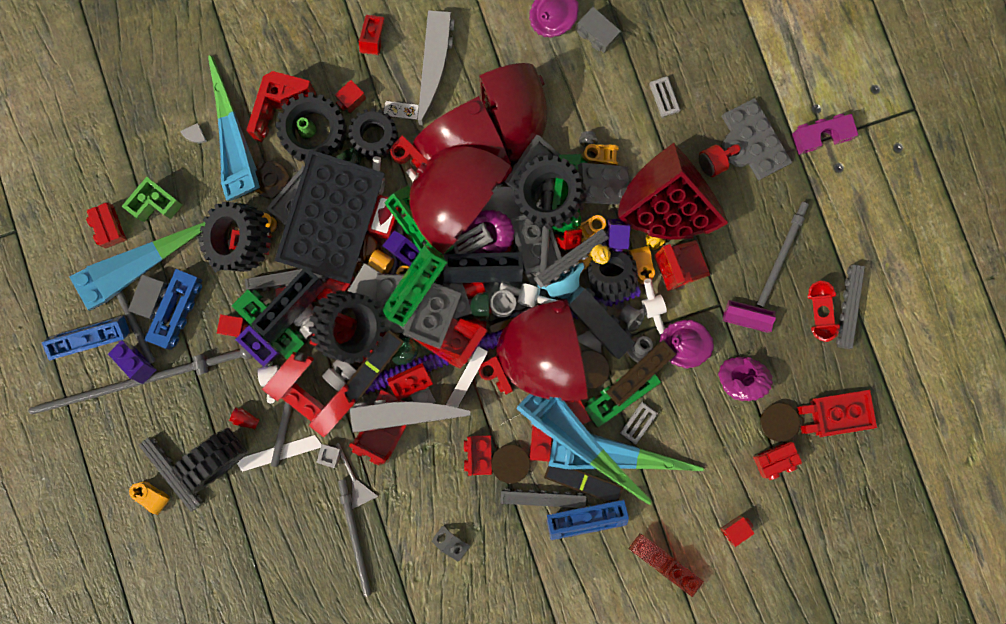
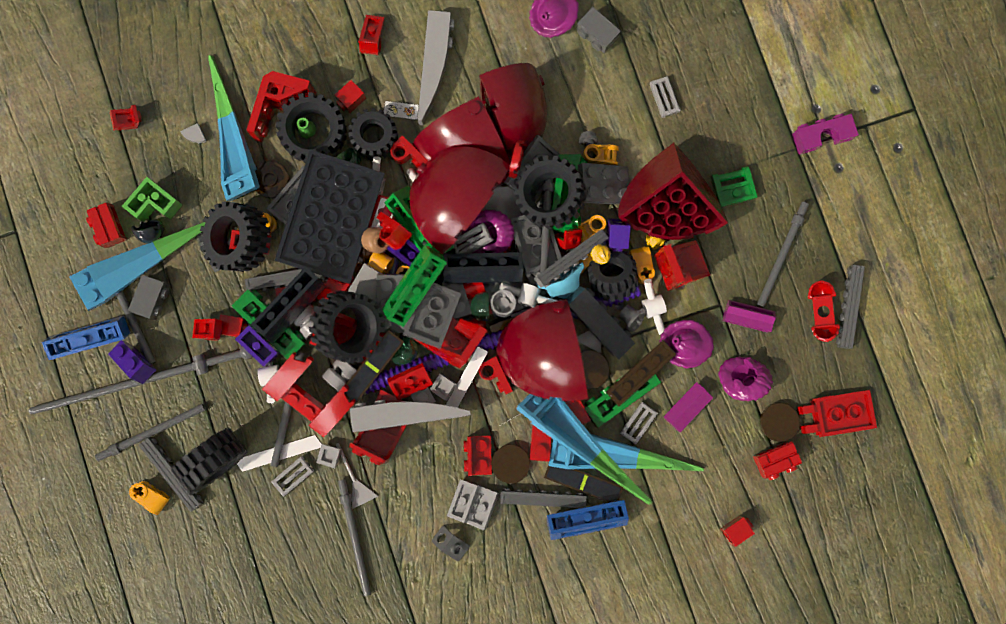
(117, 448): none -> dark grey bar
(125, 118): none -> red bracket
(148, 231): none -> black hair
(168, 336): blue brick -> none
(207, 329): none -> red plate
(242, 418): red cone -> none
(305, 466): none -> light grey tile
(372, 241): none -> medium nougat head
(392, 232): none -> red plate
(443, 387): none -> light grey plate
(473, 504): none -> light grey slope
(516, 159): none -> red tile
(642, 346): dark grey piece -> none
(666, 565): clear red slope -> none
(688, 407): none -> magenta piece
(735, 192): none -> green plate
(748, 143): dark grey plate -> none

